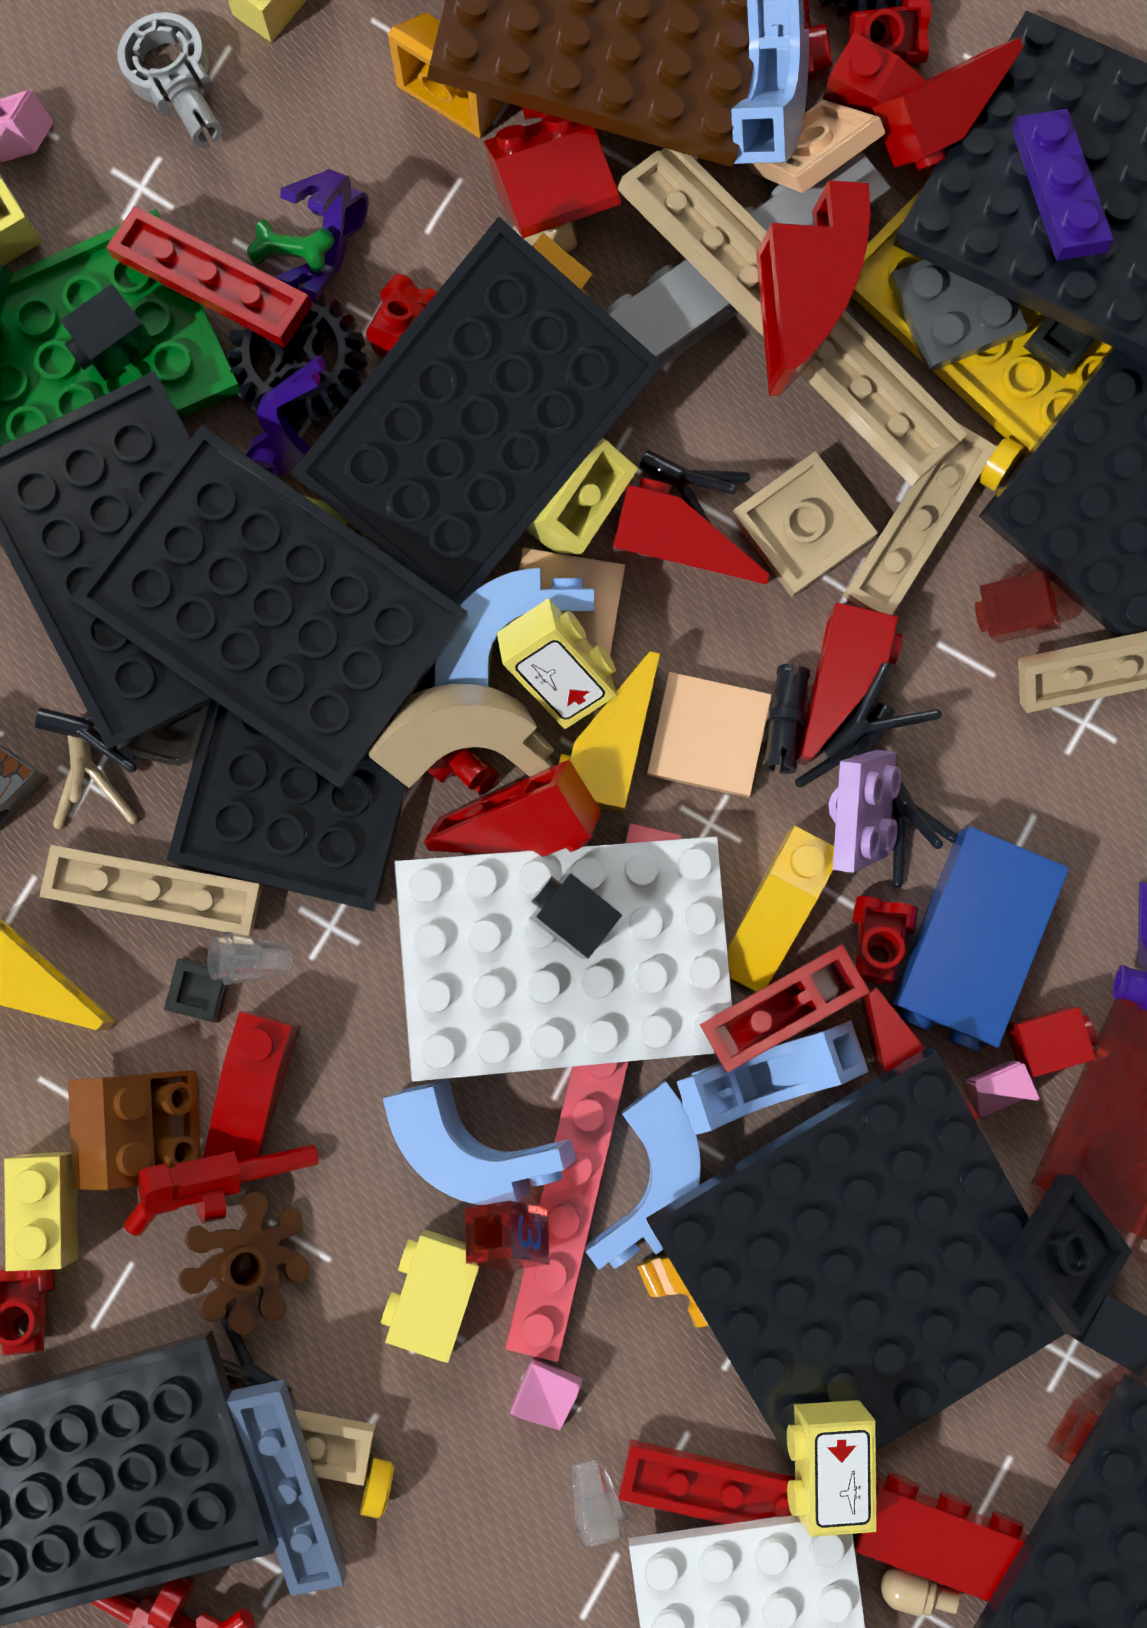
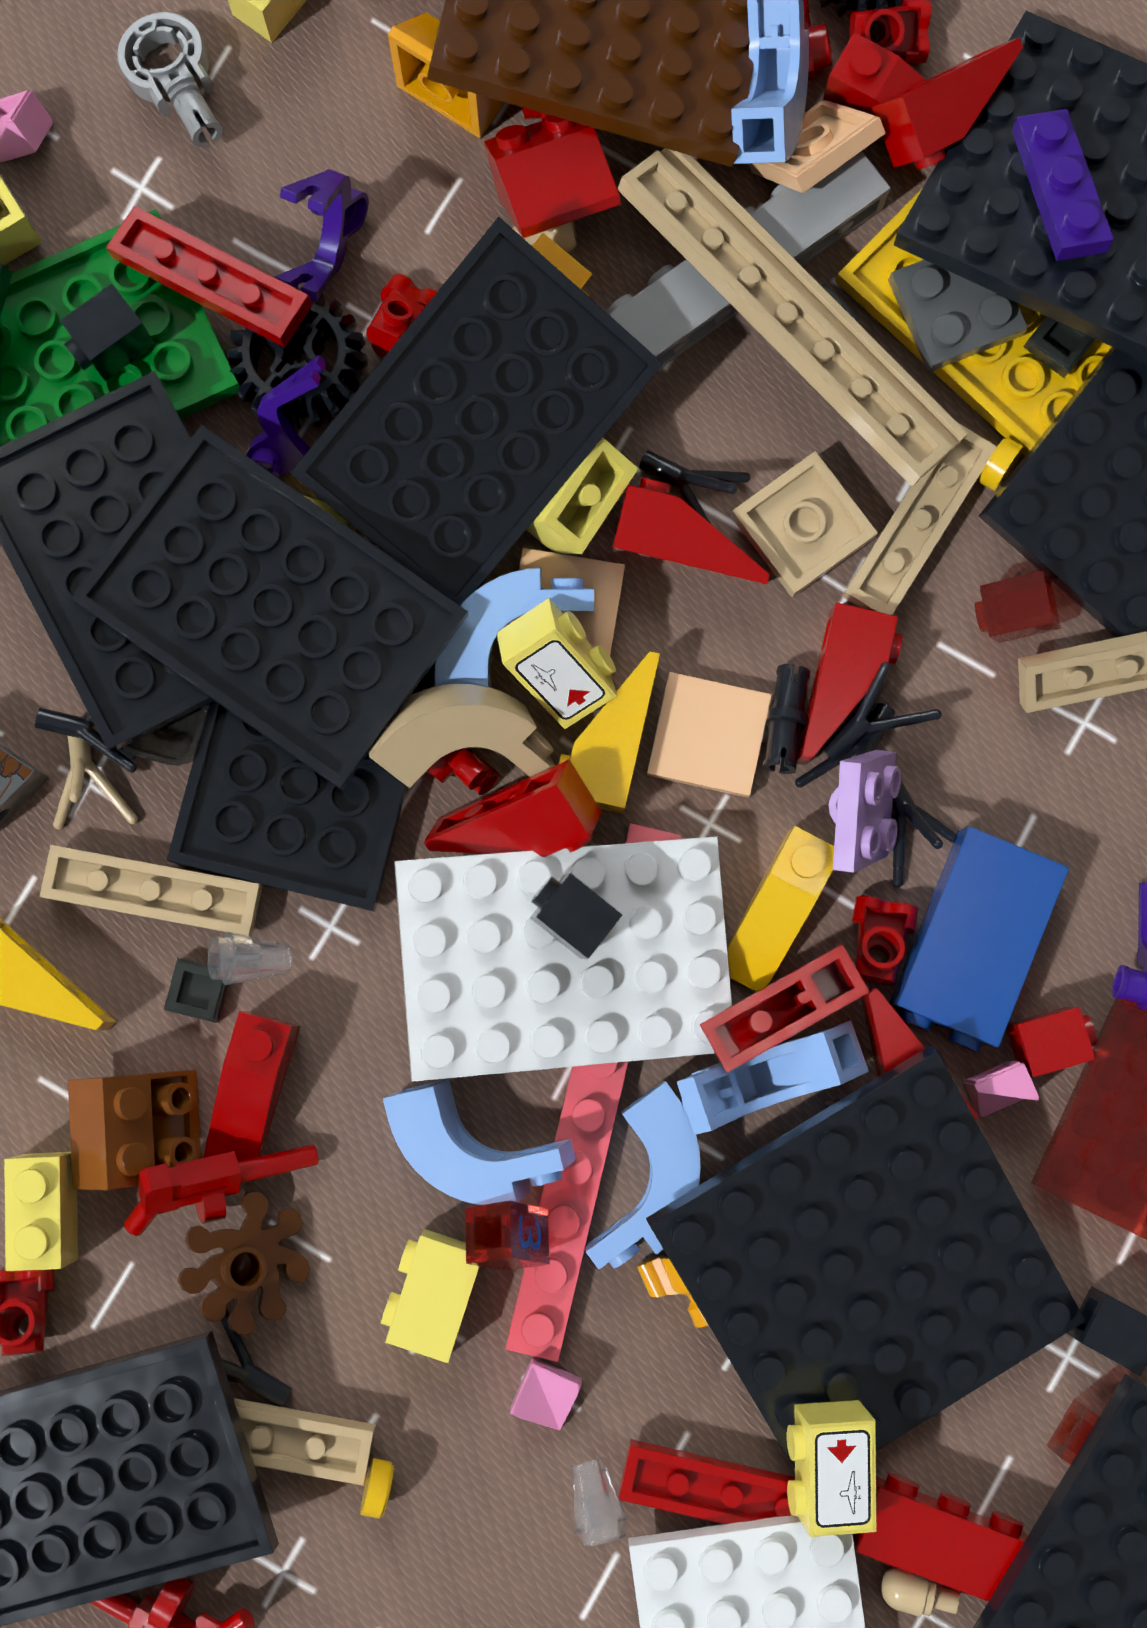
(290, 1487): sand blue plate -> none
(310, 248): green piece -> none
(809, 278): red slope -> none
(1069, 1254): black plate -> none

